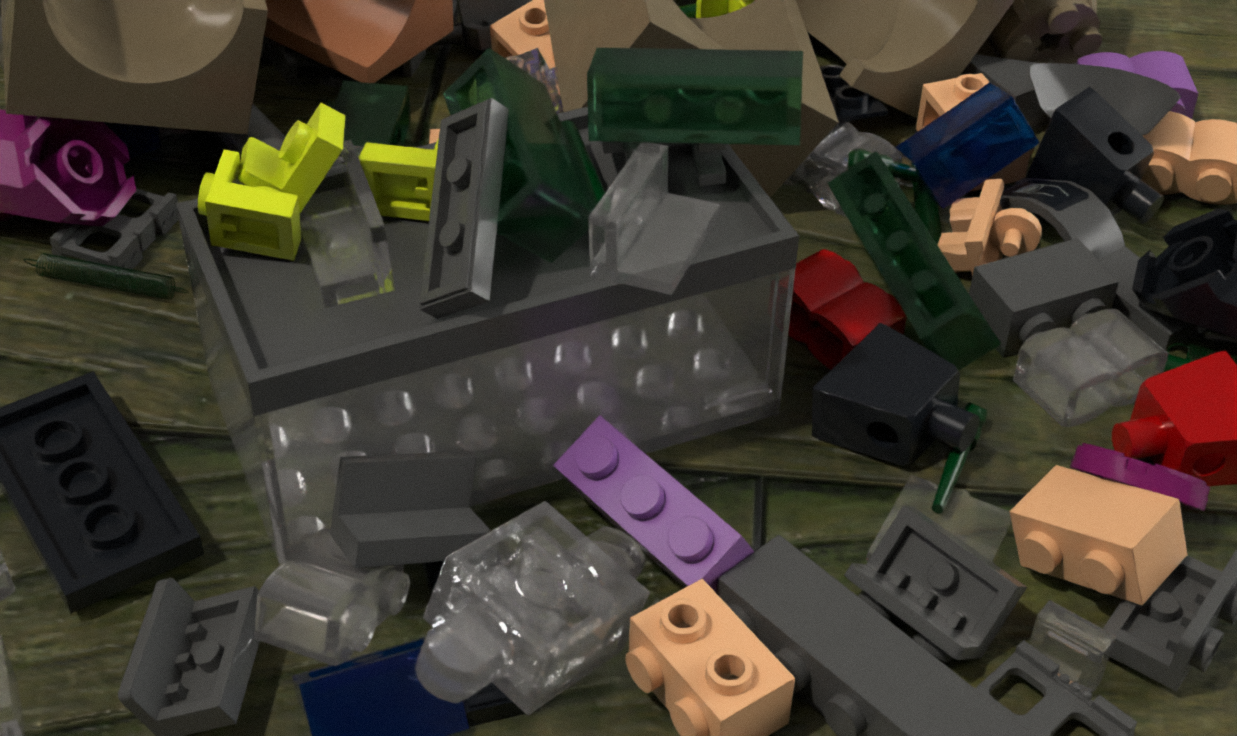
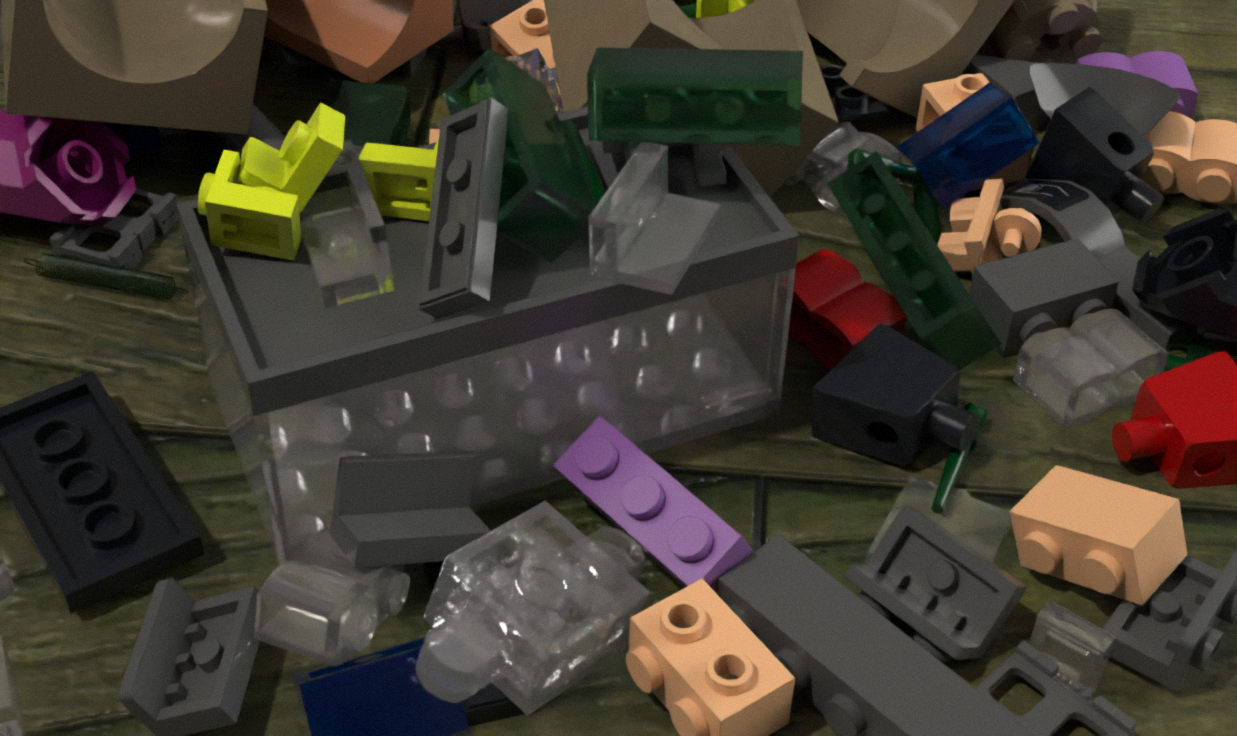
(1155, 478): magenta tile -> none

